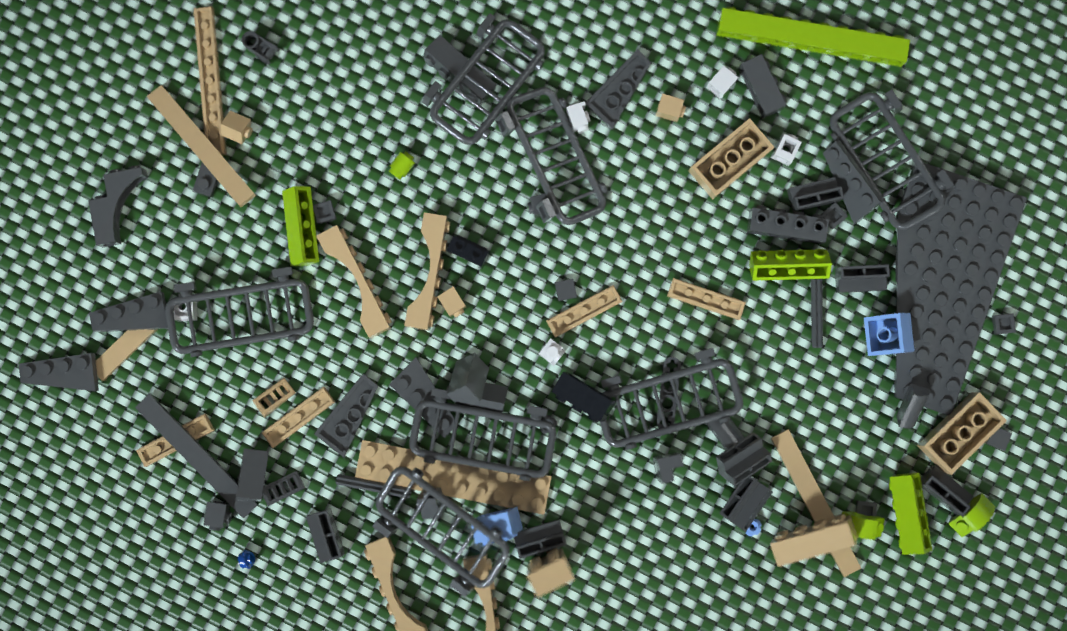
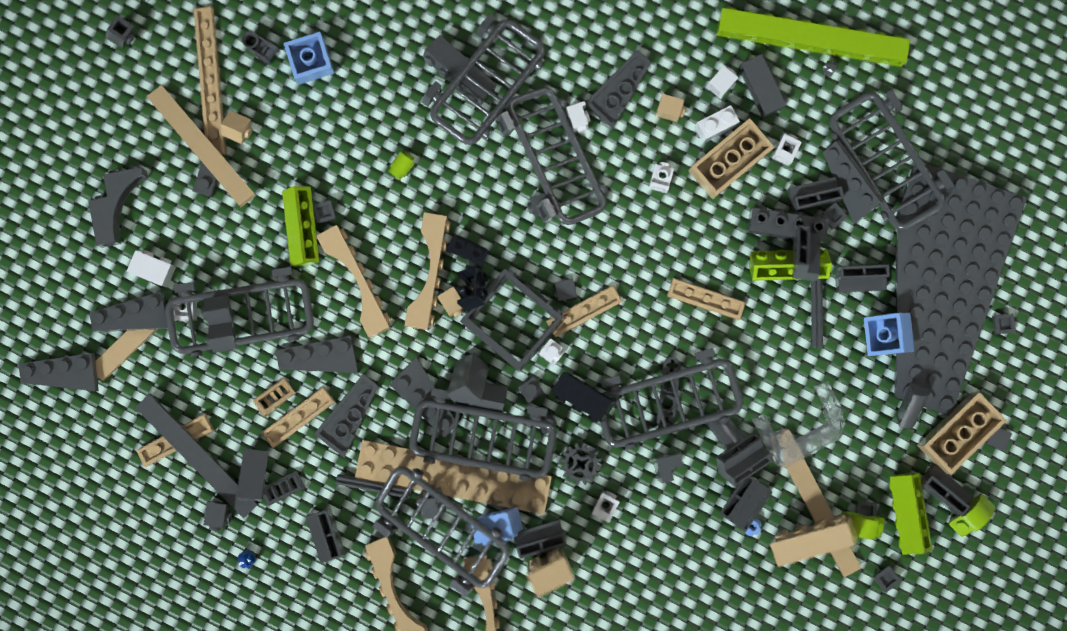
(120, 32): none -> dark grey brick
(150, 268): none -> white brick
(220, 324): none -> dark grey brick
(309, 58): none -> light blue brick
(322, 356): none -> dark grey wing
(475, 289): none -> black window
(531, 390): none -> dark grey plate
(540, 300): none -> dark grey window
(587, 474): none -> dark grey gear
(602, 513): none -> white brick
(658, 183): none -> white brick
(716, 124): none -> white brick
(786, 449): none -> clear windscreen
(806, 254): none -> dark grey piece
(830, 67): none -> dark grey plate
(886, 578): none -> dark grey plate

